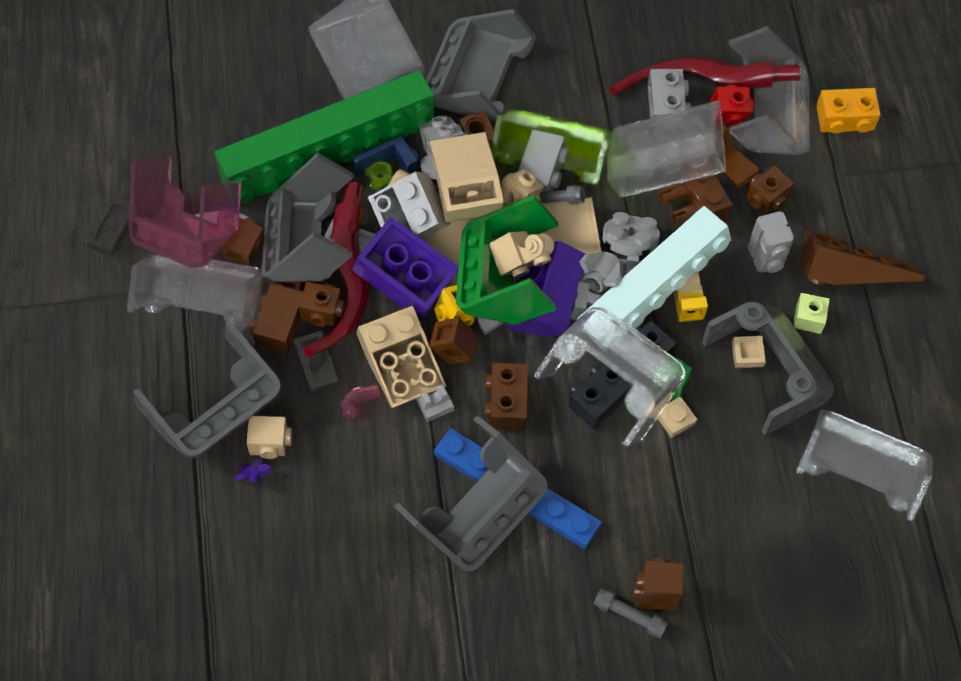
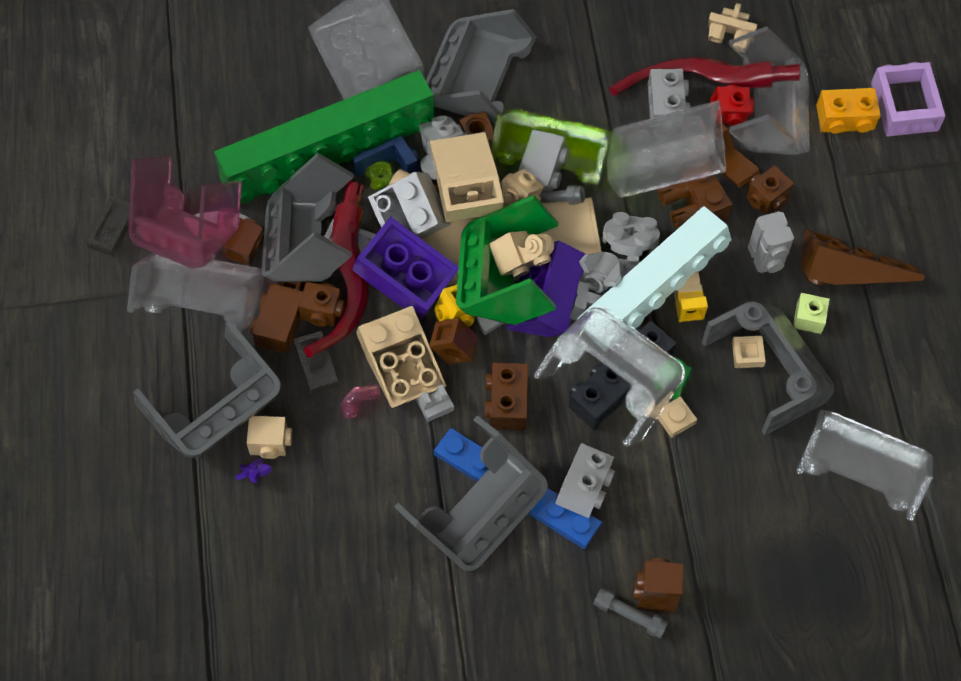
(584, 481): none -> light grey brick
(731, 22): none -> tan hips
(914, 120): none -> lavender window

